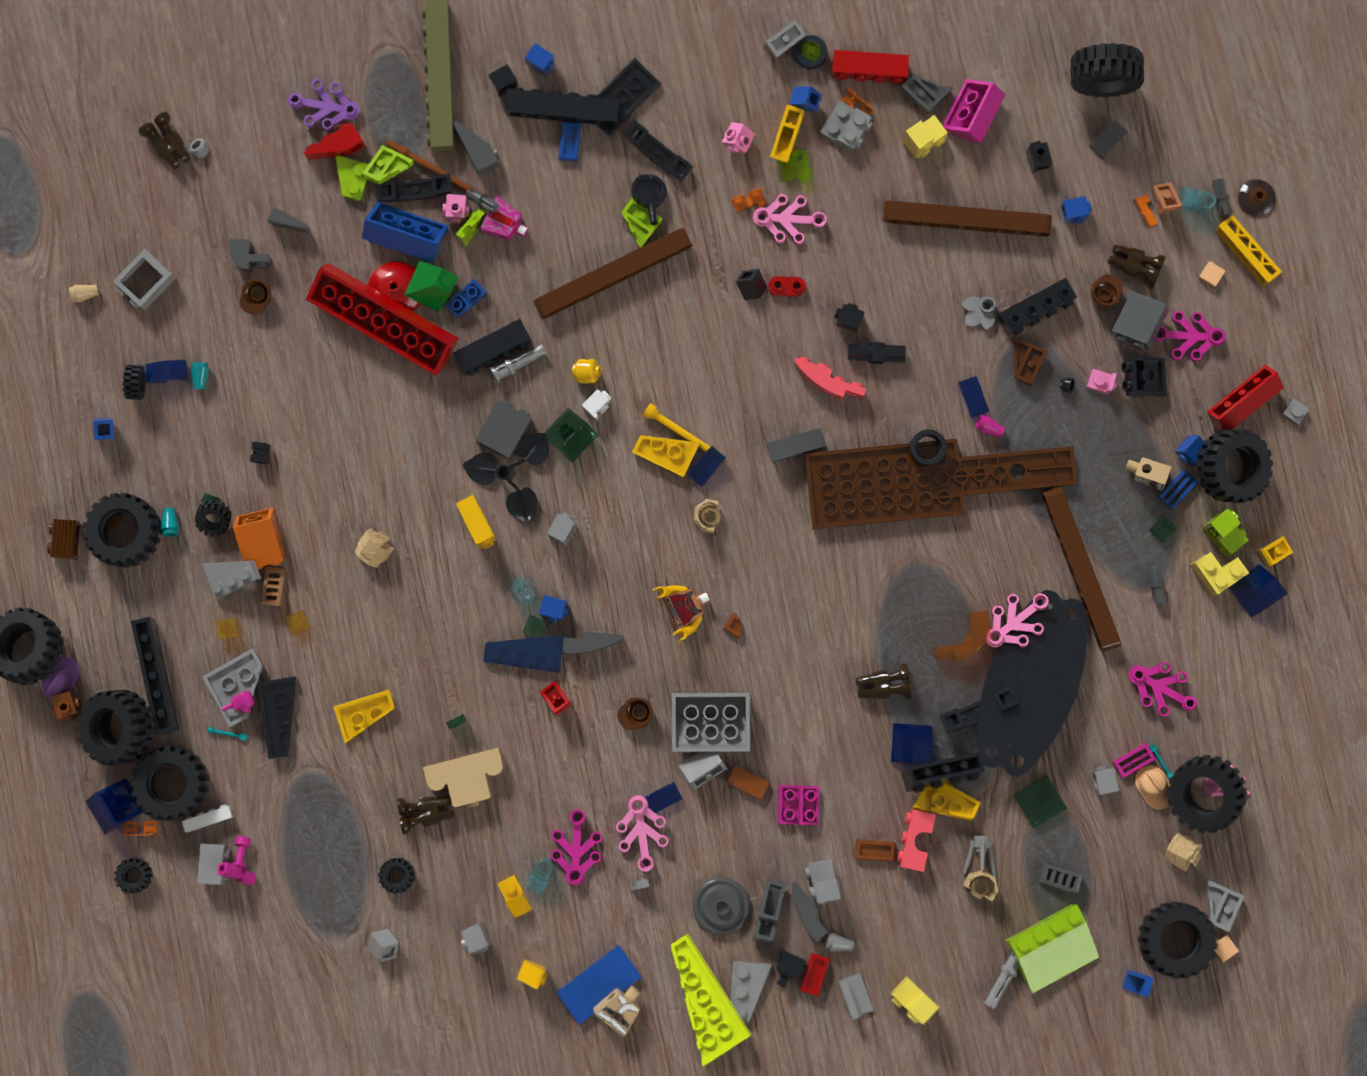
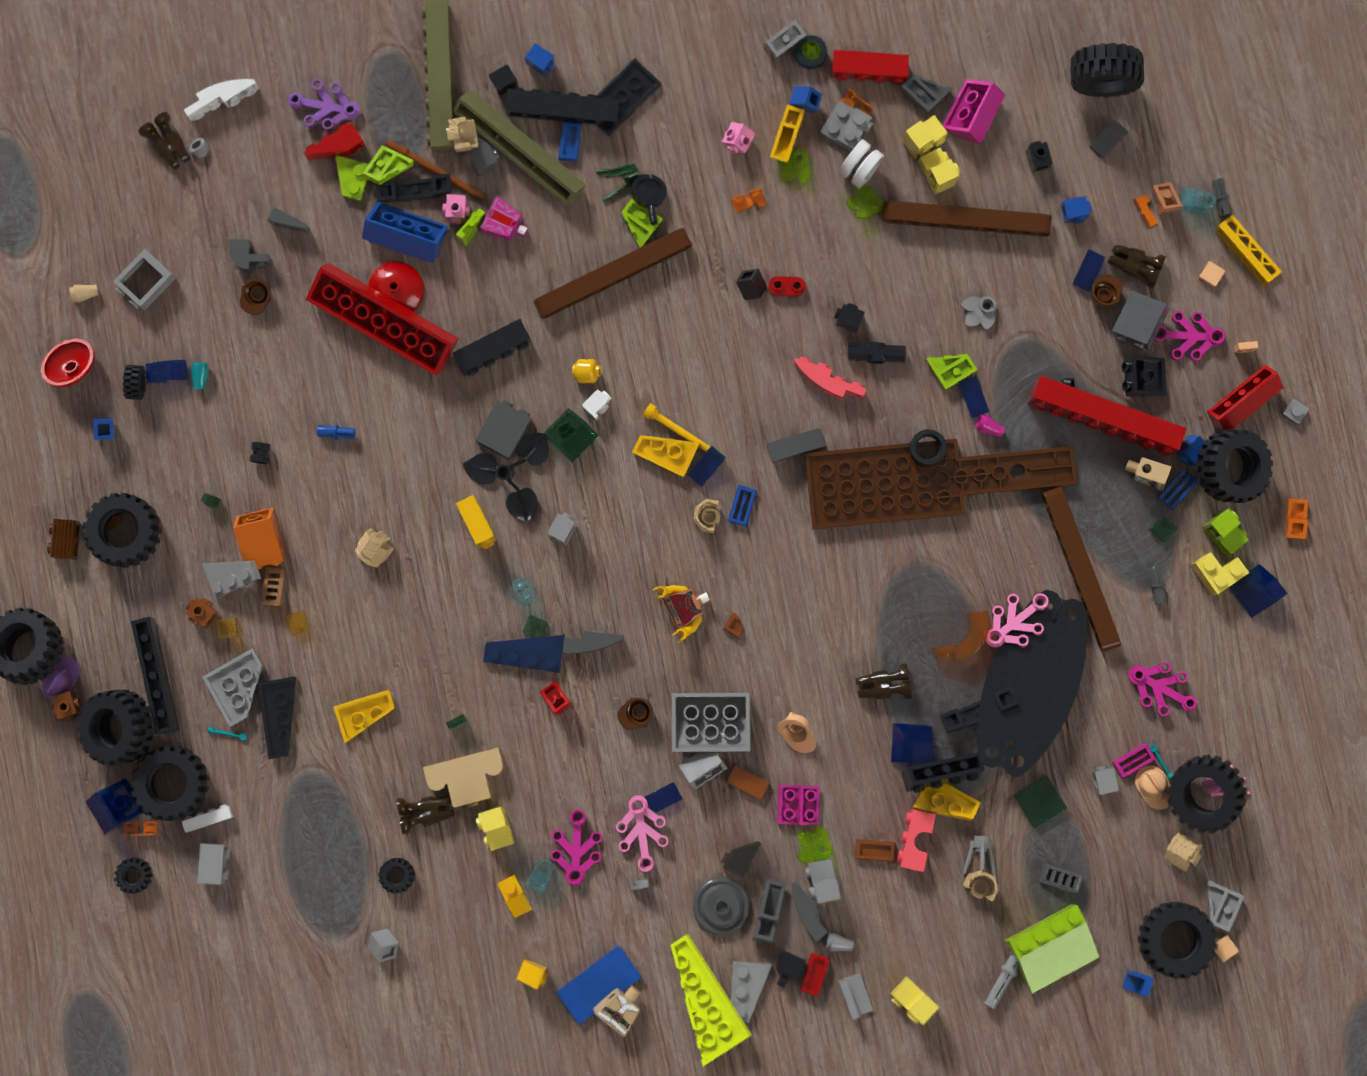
(68, 363): none -> red dish
(169, 523): teal cone -> none
(207, 615): none -> dark orange brick
(213, 527): black tyre -> none
(228, 92): none -> white slope
(237, 868): dark pink bar -> none
(242, 702): dark pink piece -> none
(336, 432): none -> blue axle
(431, 285): green slope -> none
(462, 134): none -> tan hair
(466, 298): blue slope -> none
(475, 939): light grey brick -> none
(482, 200): dark grey axle -> none
(497, 828): none -> light yellow brick
(509, 366): light grey pin -> none
(520, 148): none -> olive brick
(554, 609): blue brick -> none
(628, 172): none -> dark green plant
(656, 151): black slope -> none
(737, 521): none -> blue tile
(740, 858): none -> clear smoke slope
(786, 218): bright pink plant -> none
(797, 733): none -> light nougat piece
(811, 844): none -> clear neon green plate
(861, 163): none -> white wheel
(864, 201): none -> clear neon green plate
(939, 170): none -> light yellow brick
(951, 369): none -> lime wing
(1027, 360): reddish brown wing -> none
(1036, 307): black brick -> none
(1088, 270): none -> clear blue tile
(1102, 381): bright pink bracket -> none
(1106, 416): none -> red brick
(1245, 347): none -> light nougat tile
(1250, 203): dish -> none
(1275, 552): yellow slope -> none
(1296, 518): none -> orange slope

